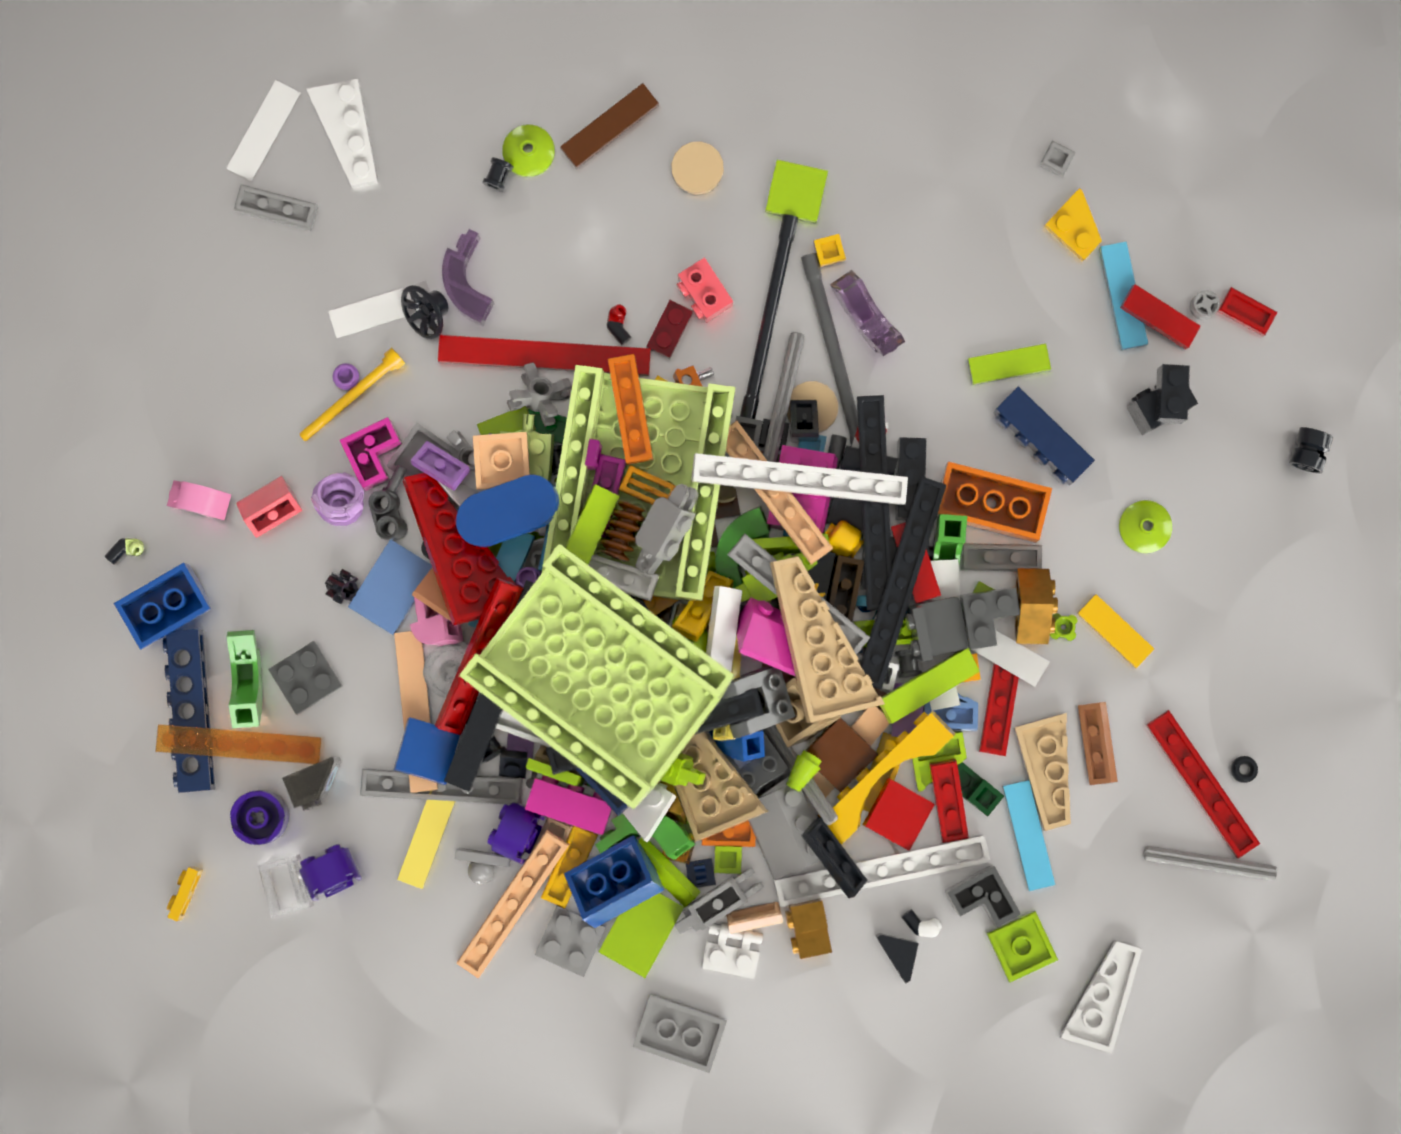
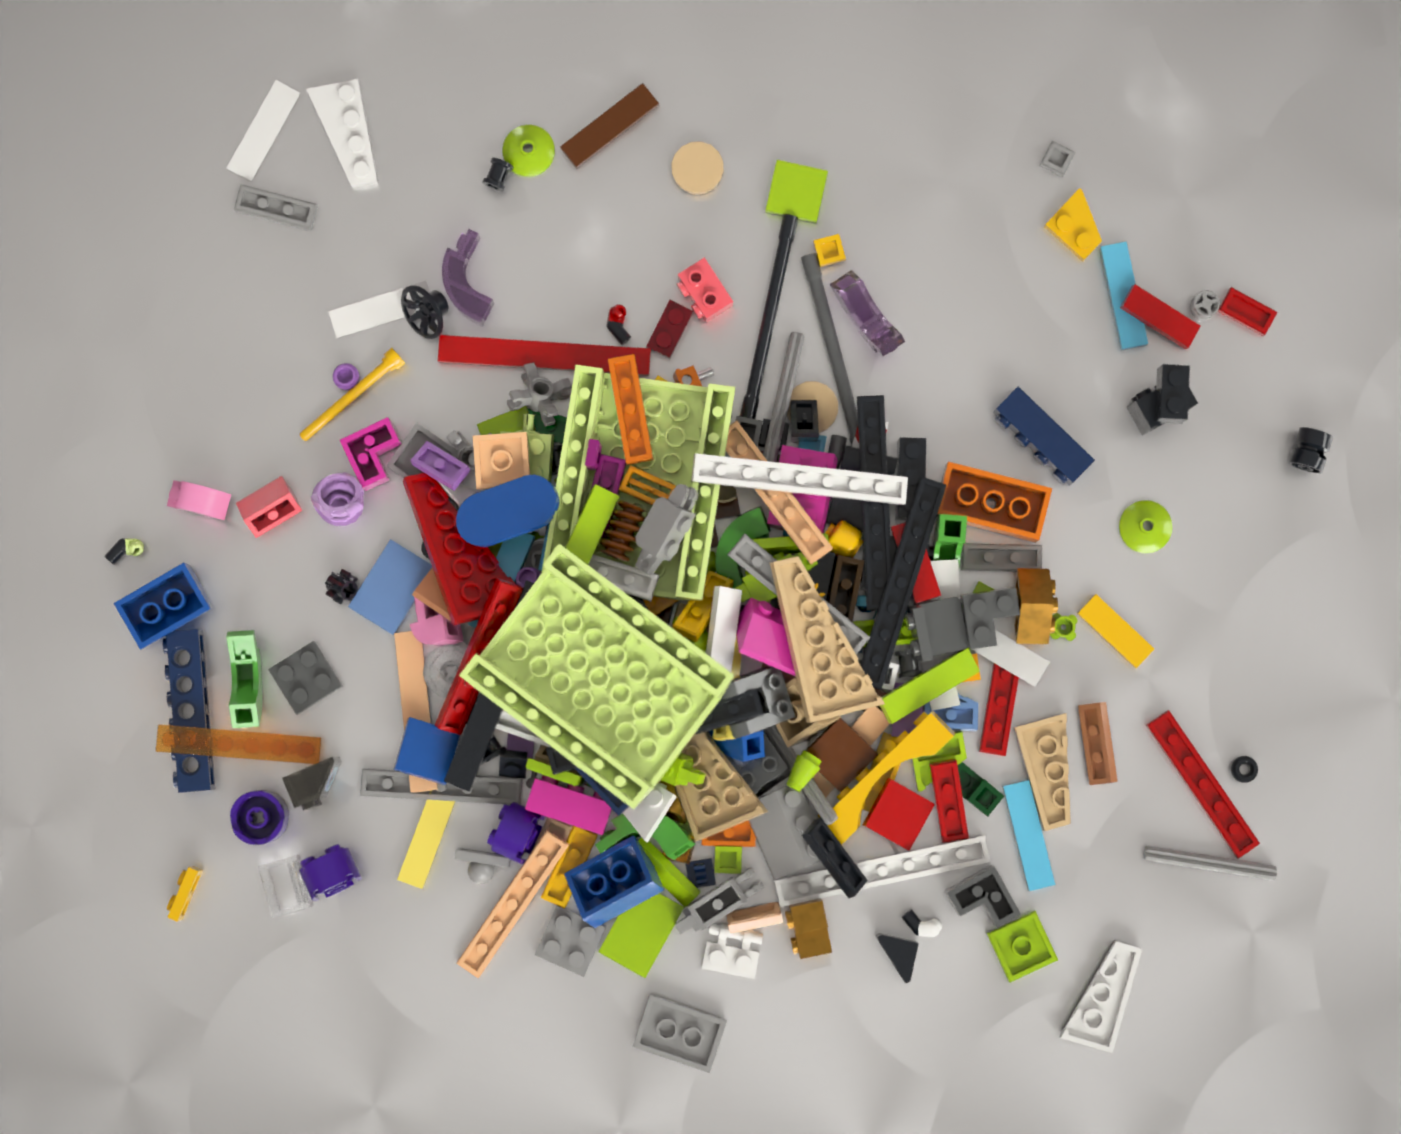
(383, 517): dark grey beam -> none
(1009, 364): lime tile -> none

